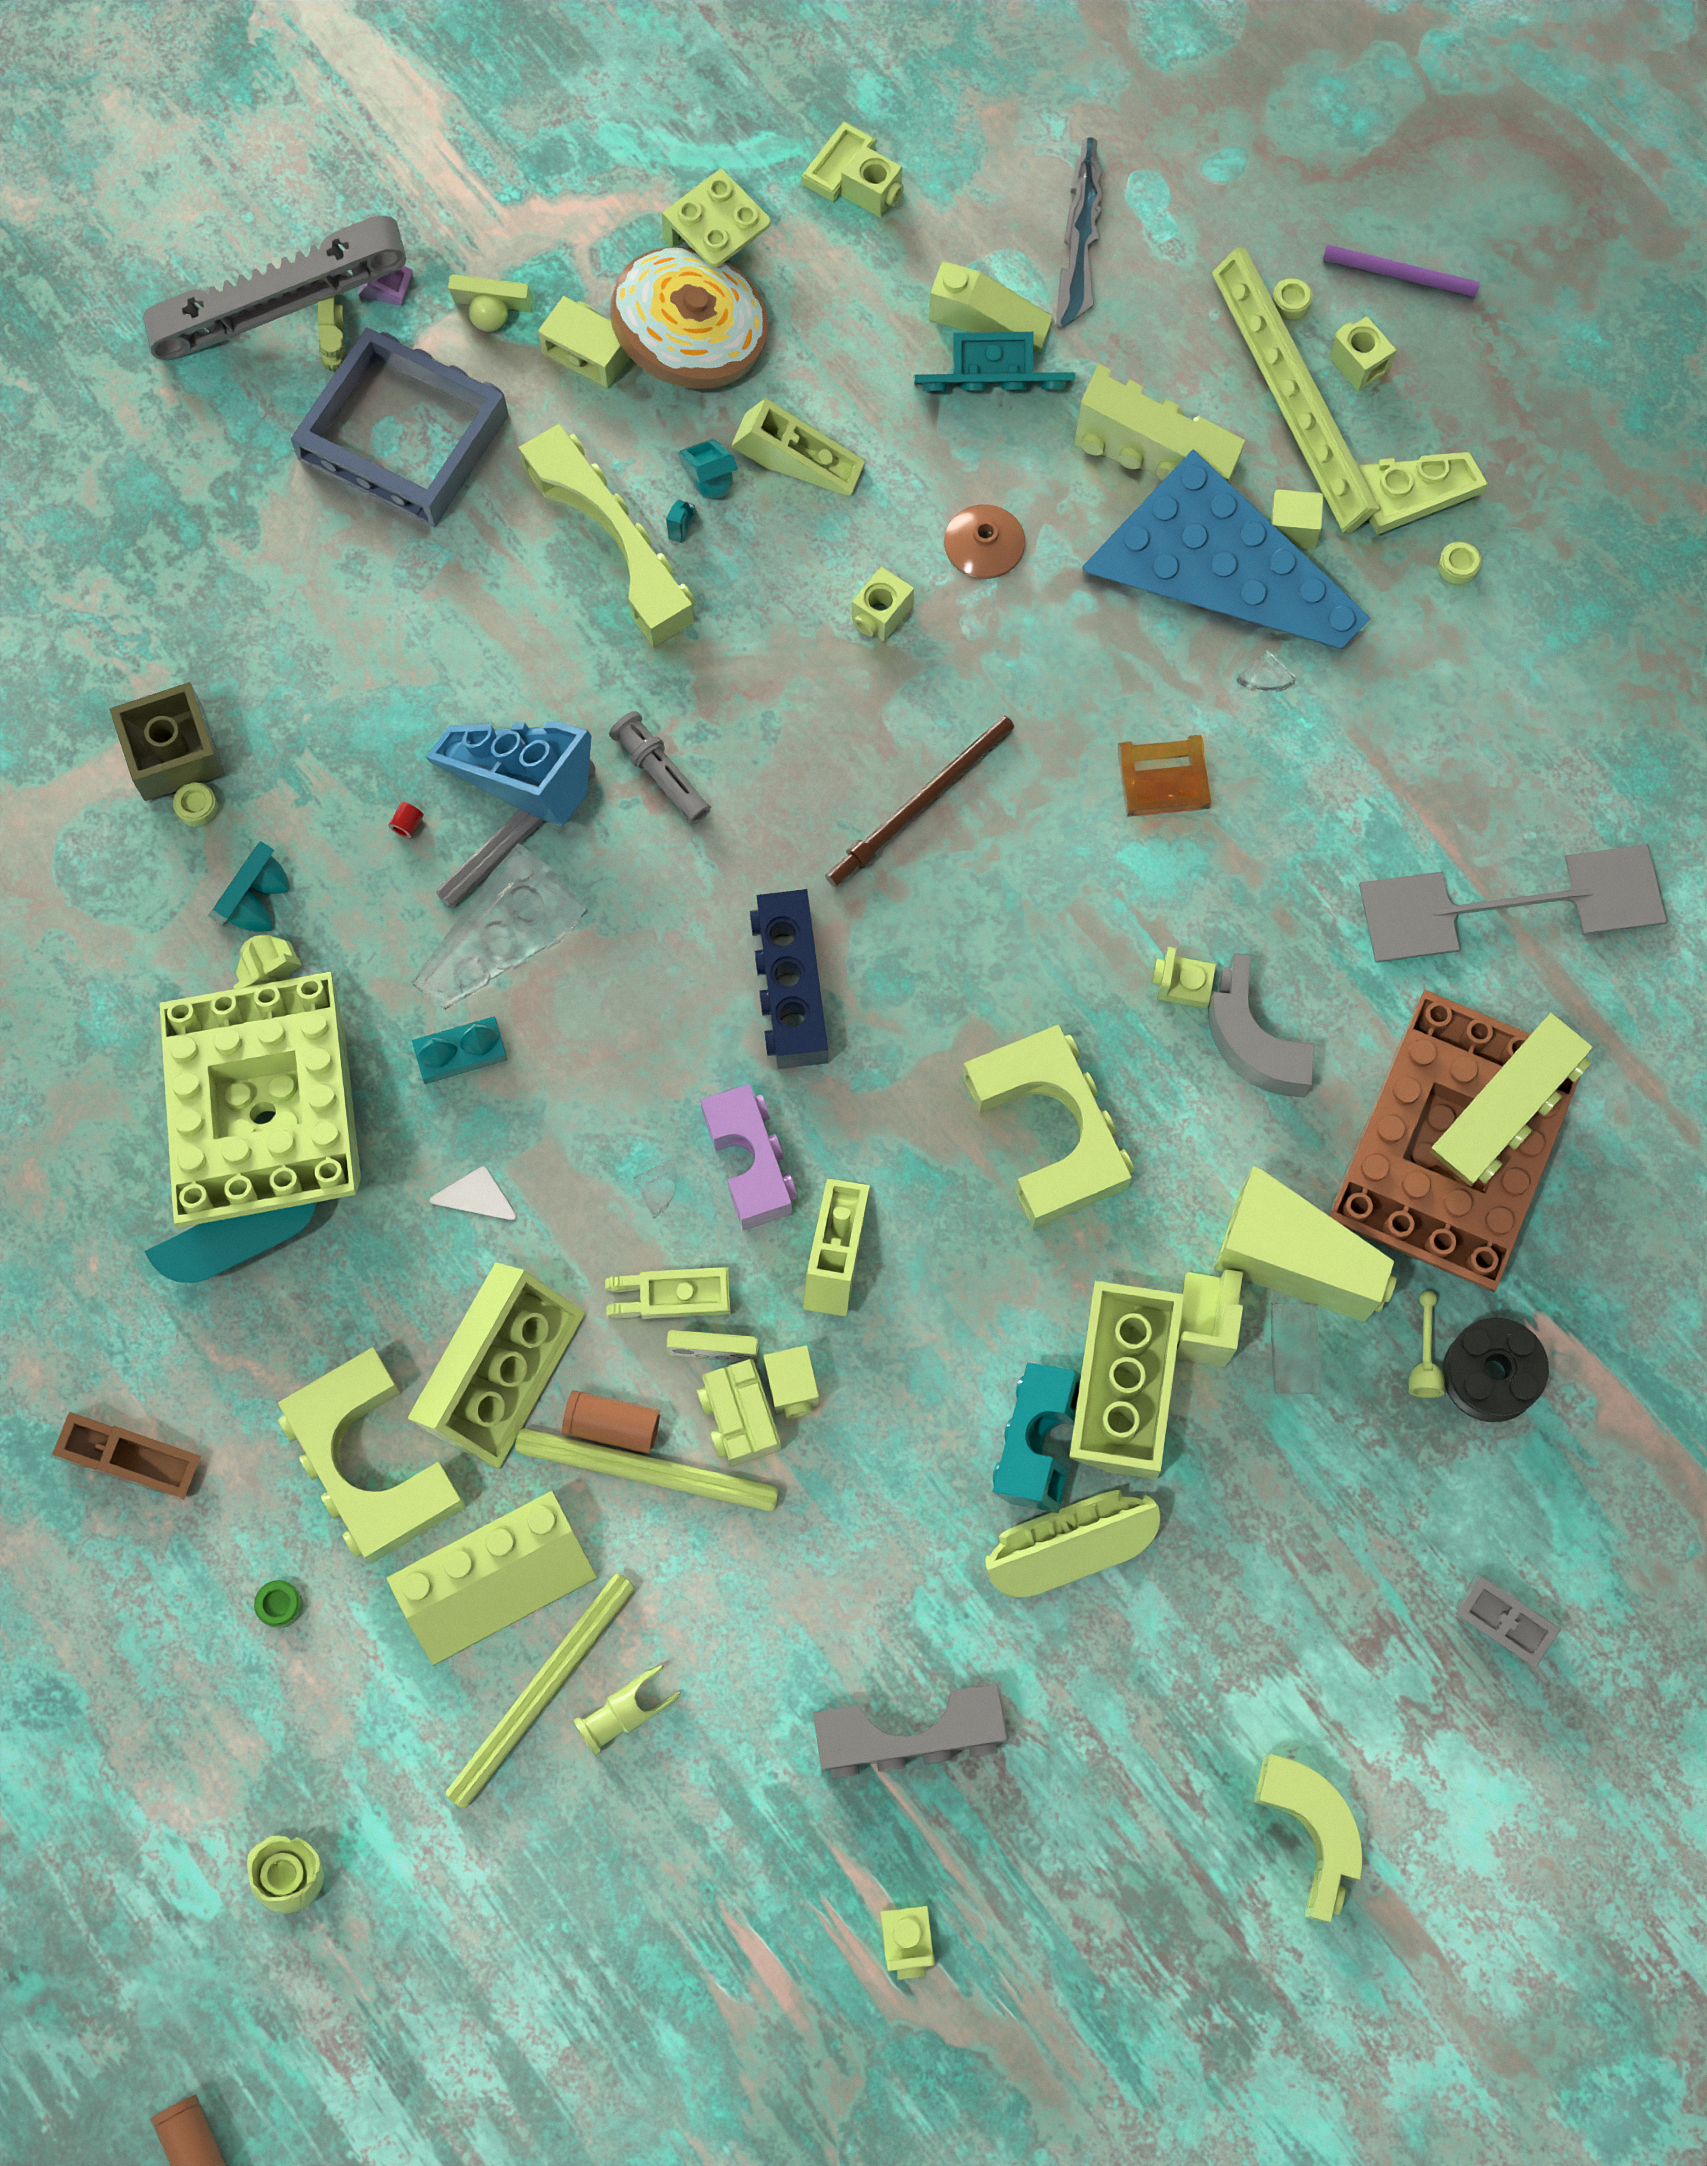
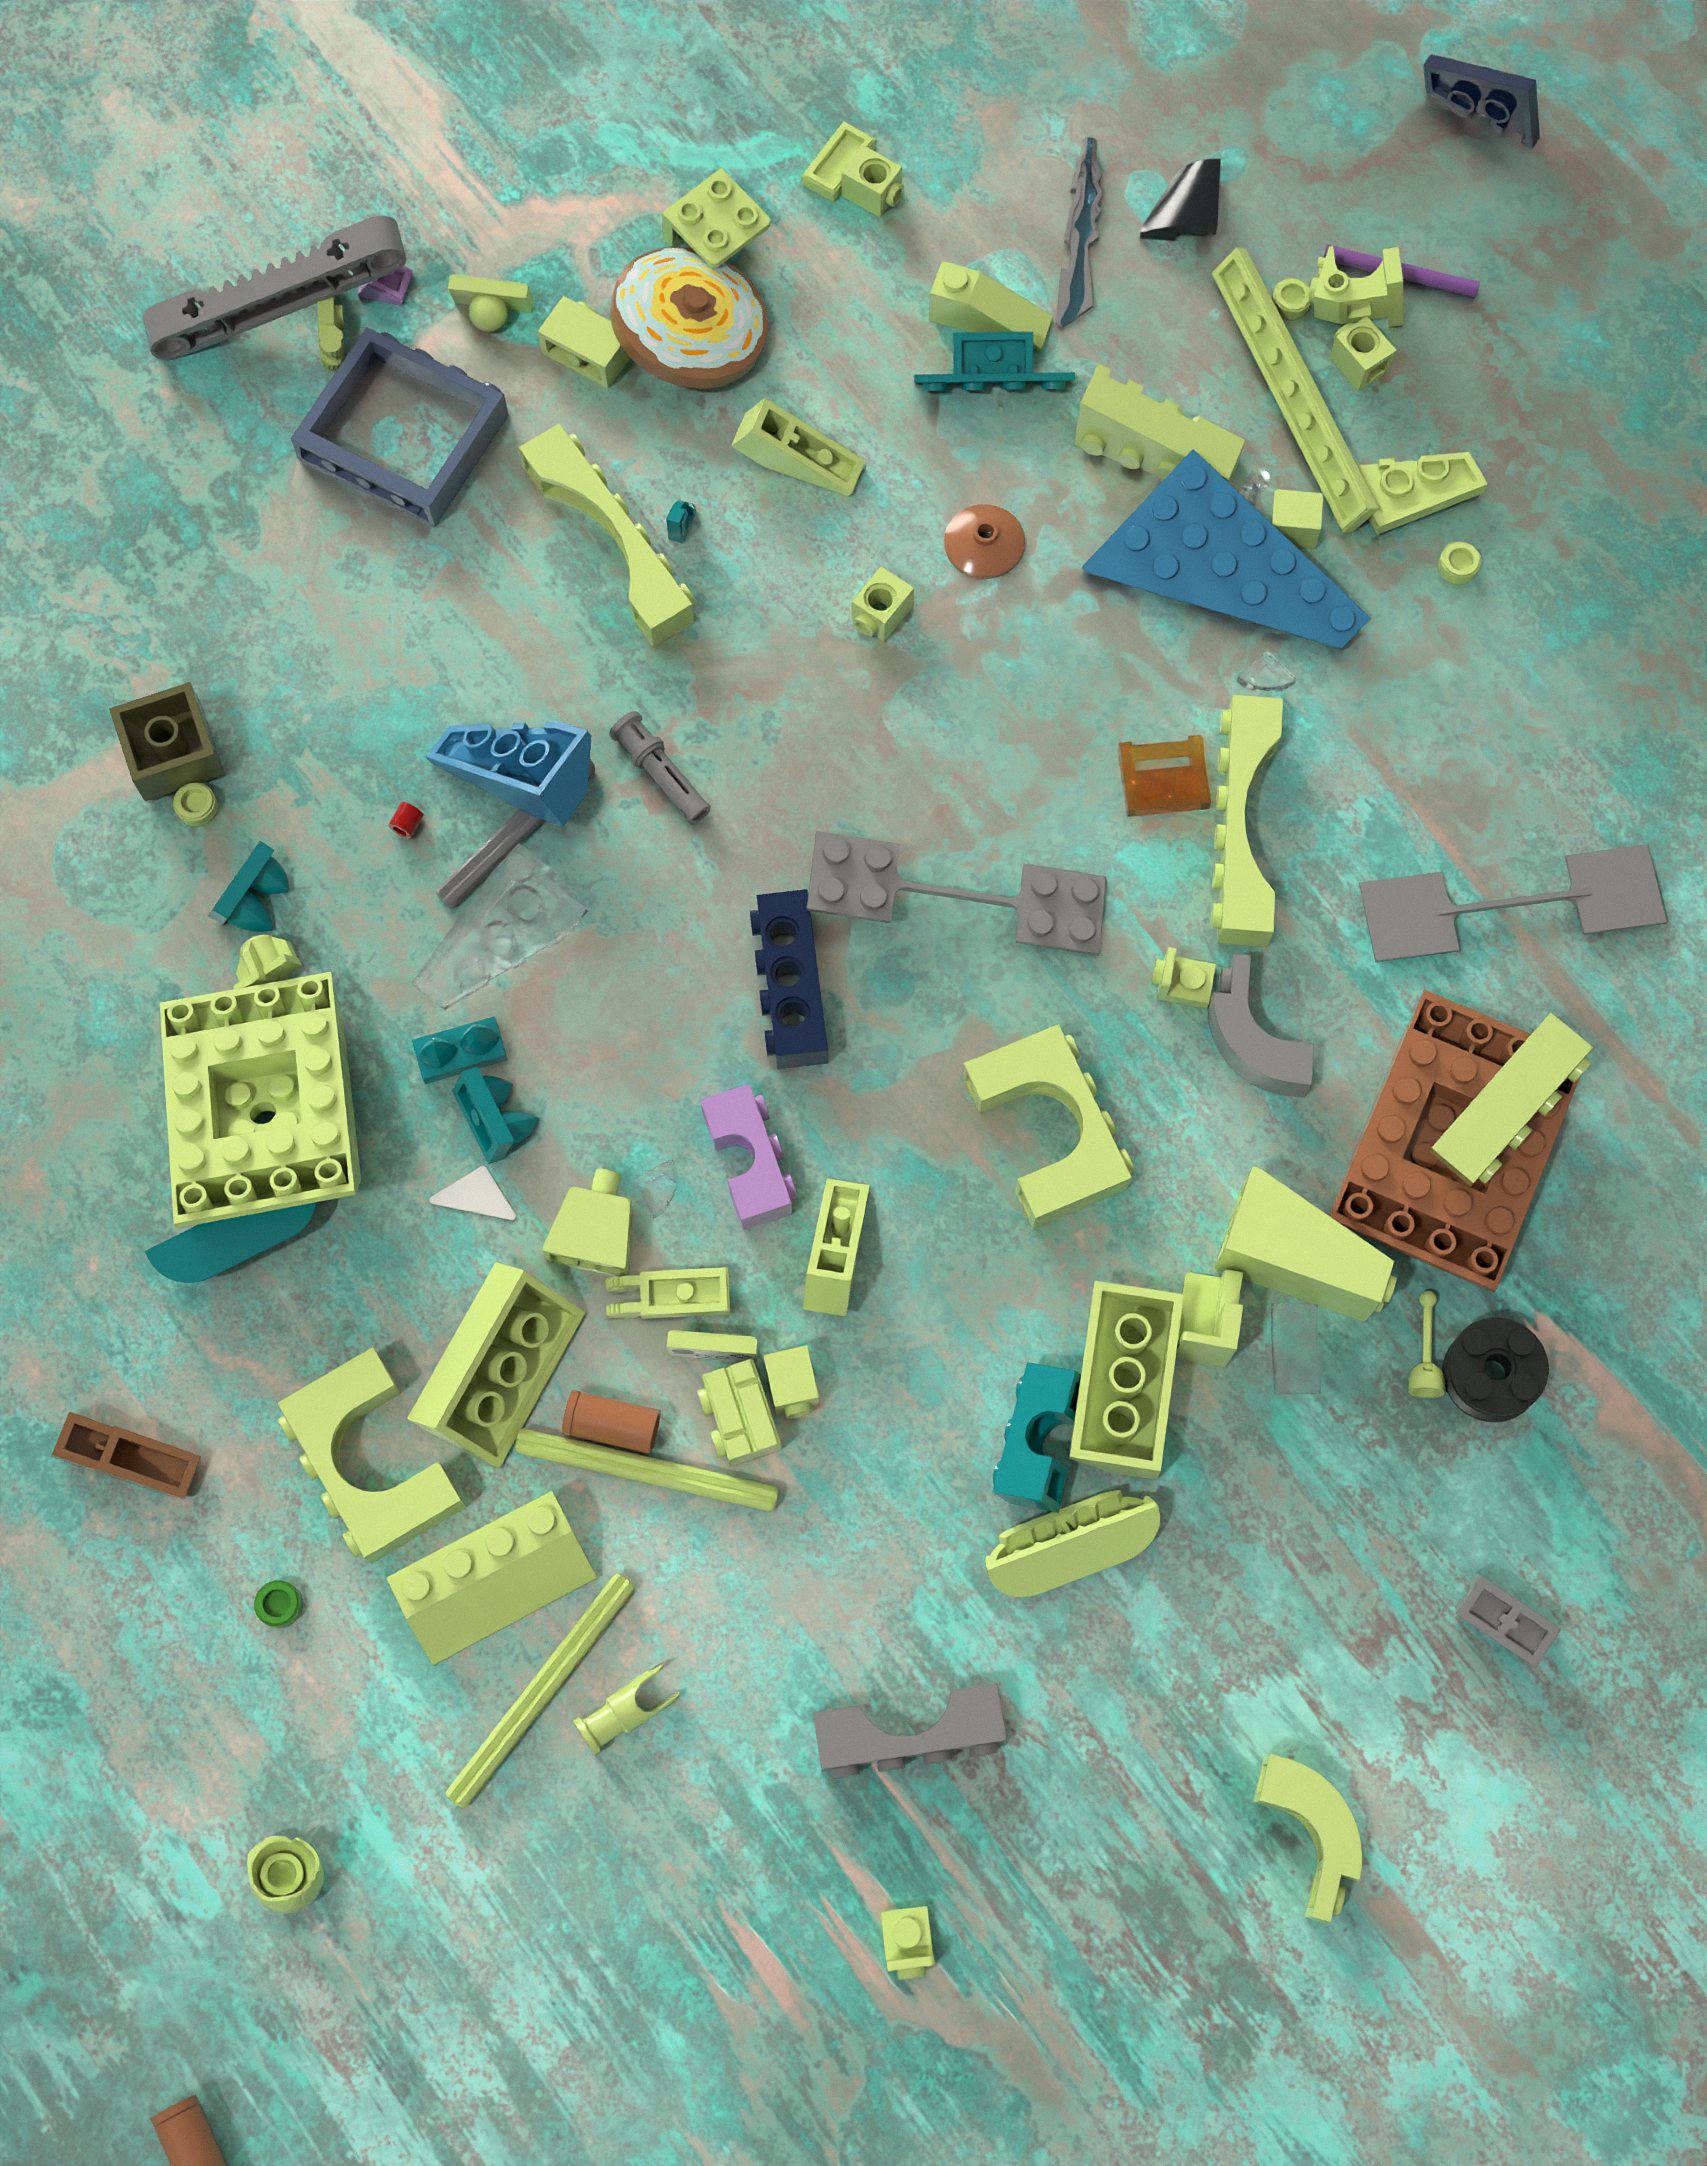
(479, 1102): none -> teal tile
(593, 1228): none -> yellowish green torso
(710, 467): teal tile -> none
(861, 877): none -> light grey hinge
(863, 851): reddish brown bar -> none
(1187, 204): none -> black slope
(1245, 896): none -> yellowish green arch
(1255, 485): none -> clear tile
(1369, 296): none -> yellowish green tile
(1498, 95): none -> dark blue wing

